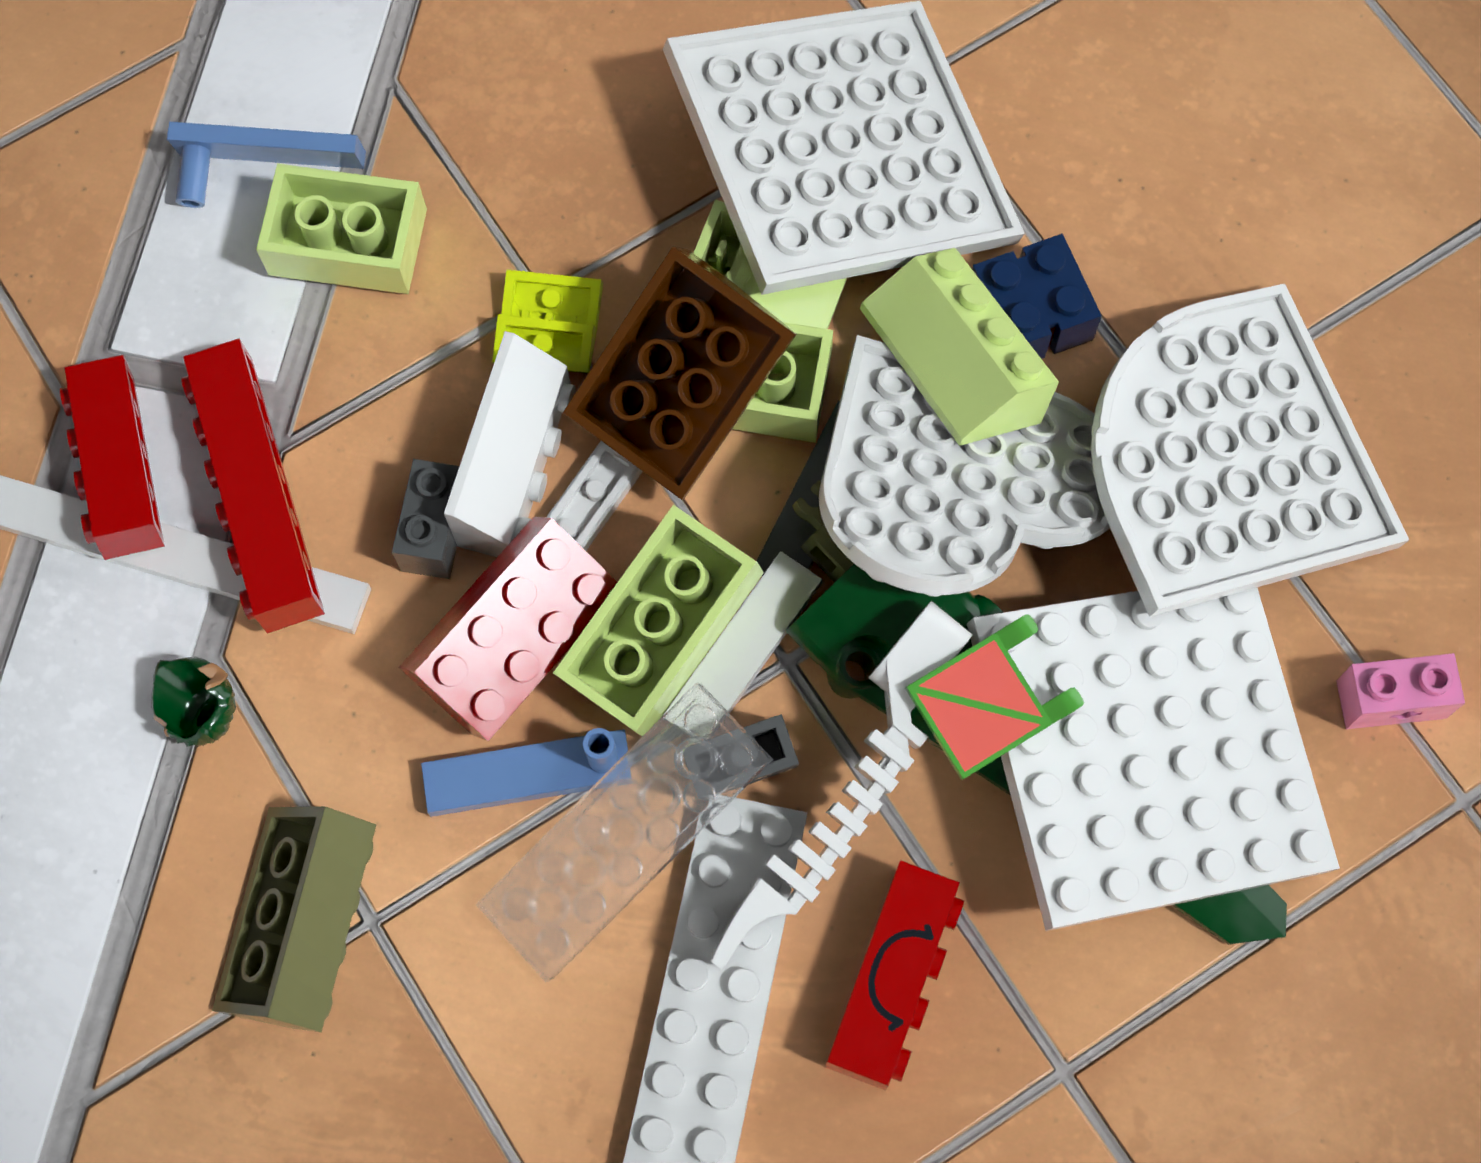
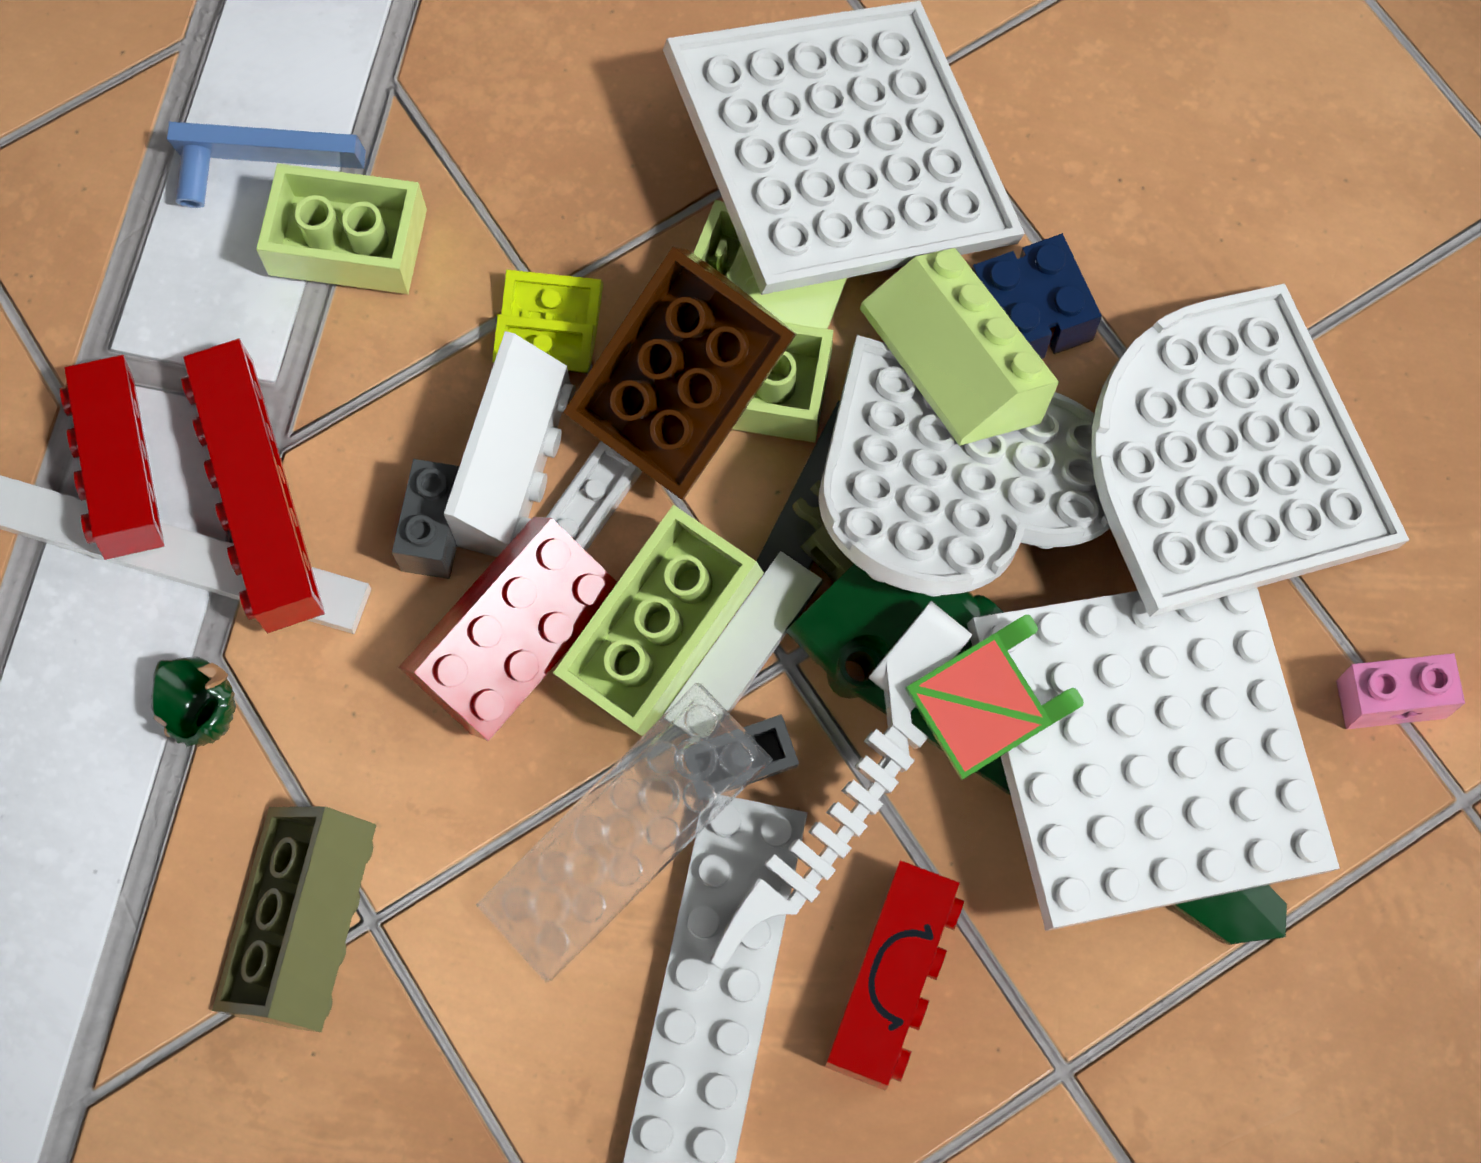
(521, 772): medium blue piece -> none

